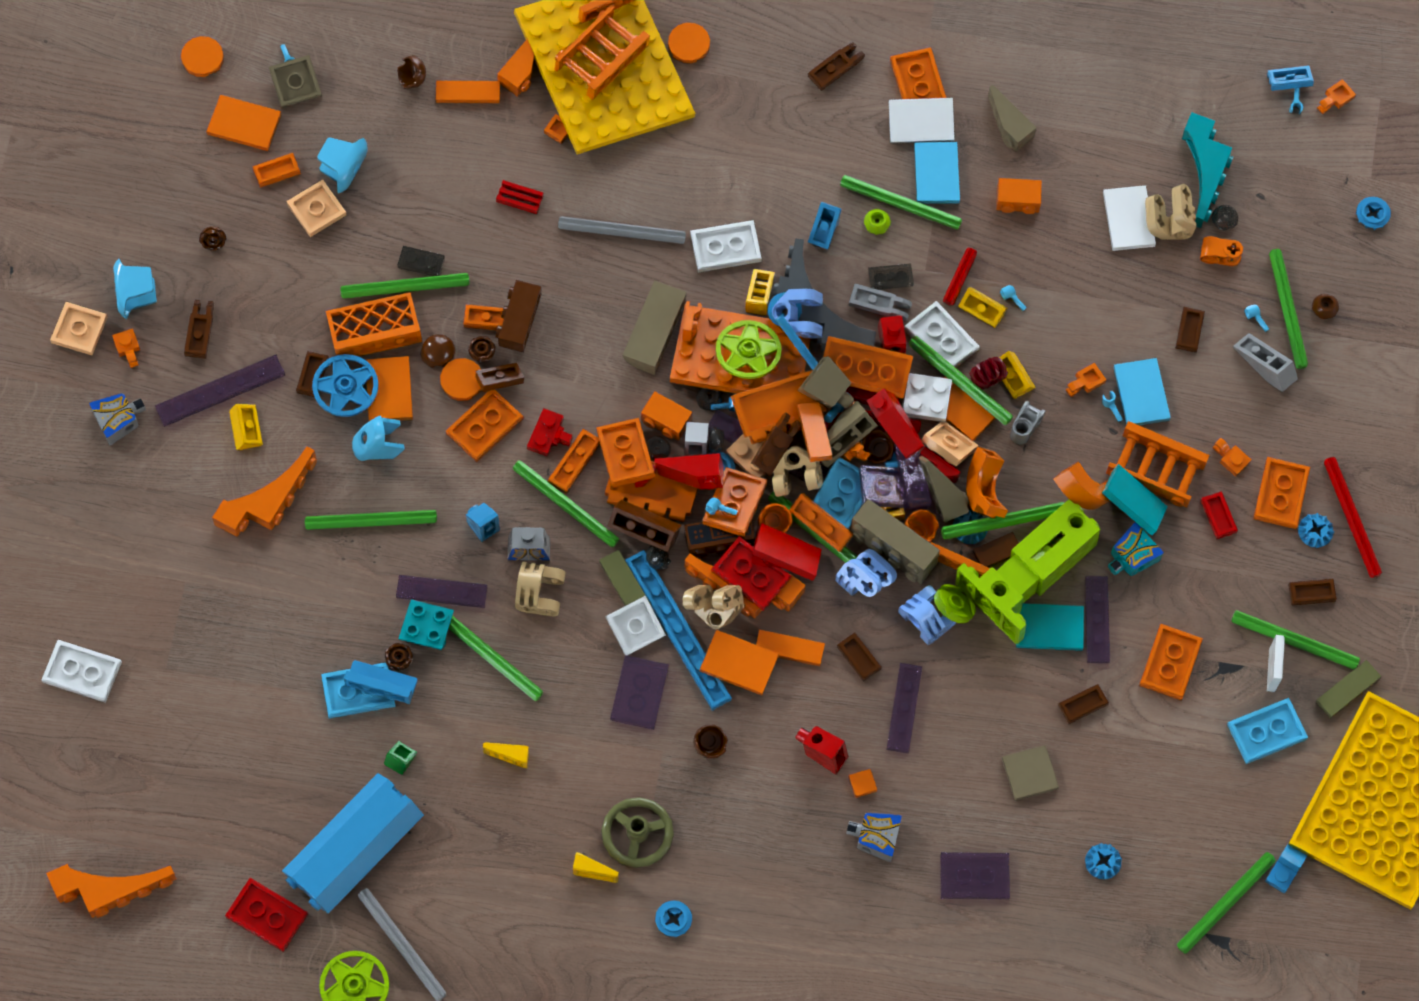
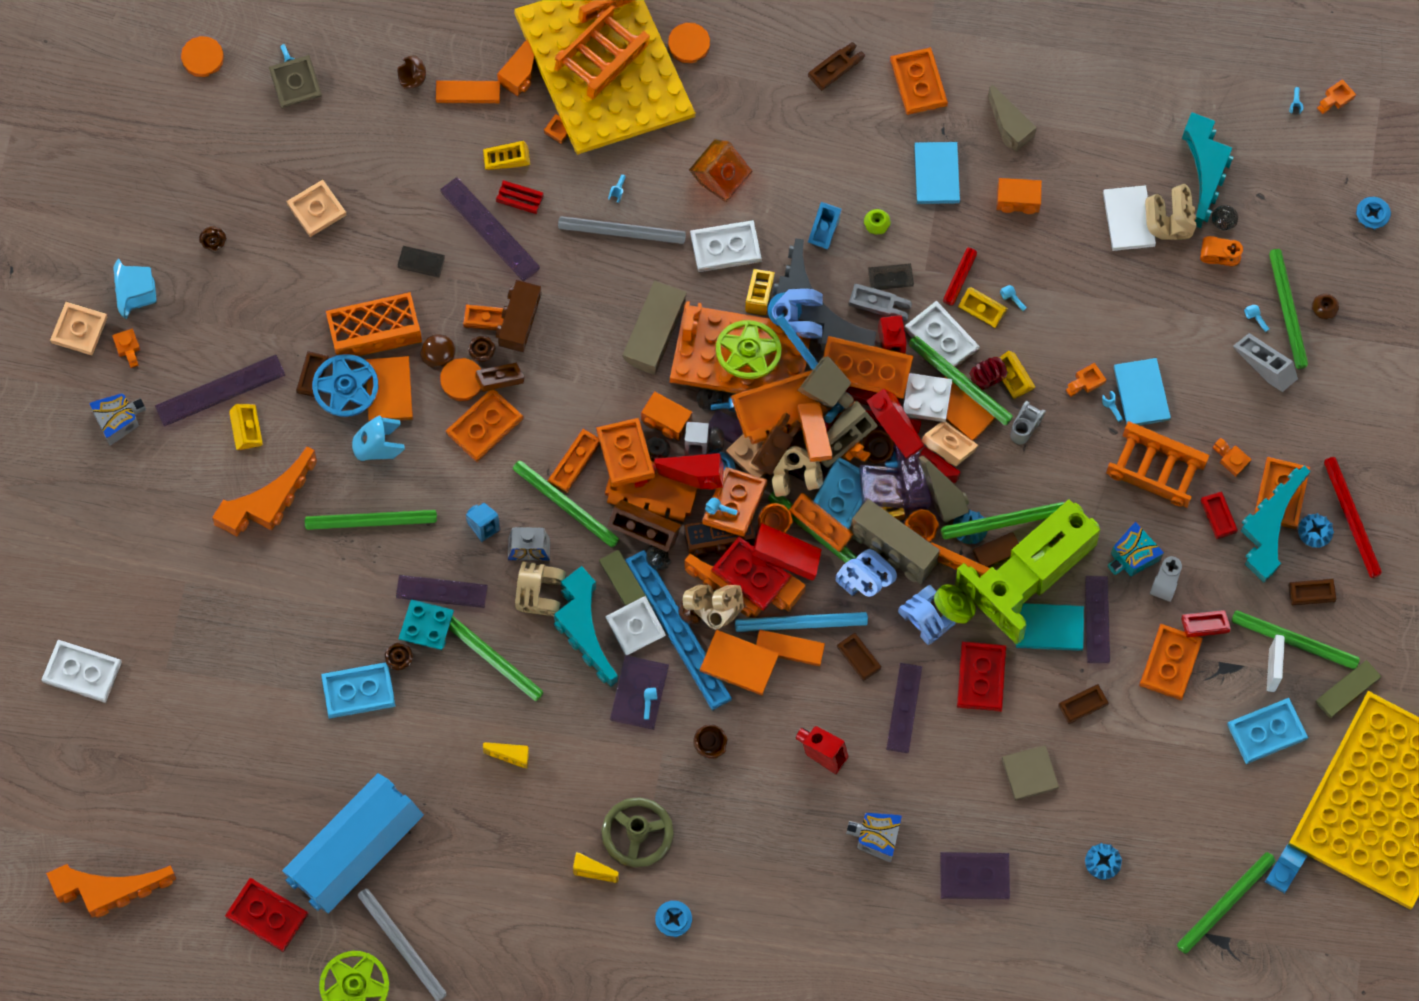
(199, 331): reddish brown hinge -> none
(244, 122): orange tile -> none
(276, 170): orange tile -> none
(342, 160): medium azure piece -> none
(380, 681): dark azure panel -> none
(399, 757): green slope -> none
(404, 285): bright green axle -> none
(490, 229): none -> clear purple tile
(514, 147): none -> yellow slope
(548, 433): red hinge -> none
(577, 623): none -> teal arch
(617, 190): none -> medium azure hand
(649, 694): none -> medium azure hand
(688, 616): none -> reddish brown plate
(721, 169): none -> clear orange slope
(801, 622): none -> medium azure axle
(862, 783): orange tile -> none
(900, 202): bright green axle -> none
(921, 120): white tile -> none
(981, 676): none -> red tile
(982, 482): orange arch -> none
(1081, 488): orange arch -> none
(1135, 499): teal tile -> none
(1165, 581): none -> light grey piece
(1190, 329): reddish brown tile -> none
(1205, 623): none -> tile
(1265, 526): none -> teal arch
(1291, 80): dark azure tile -> none

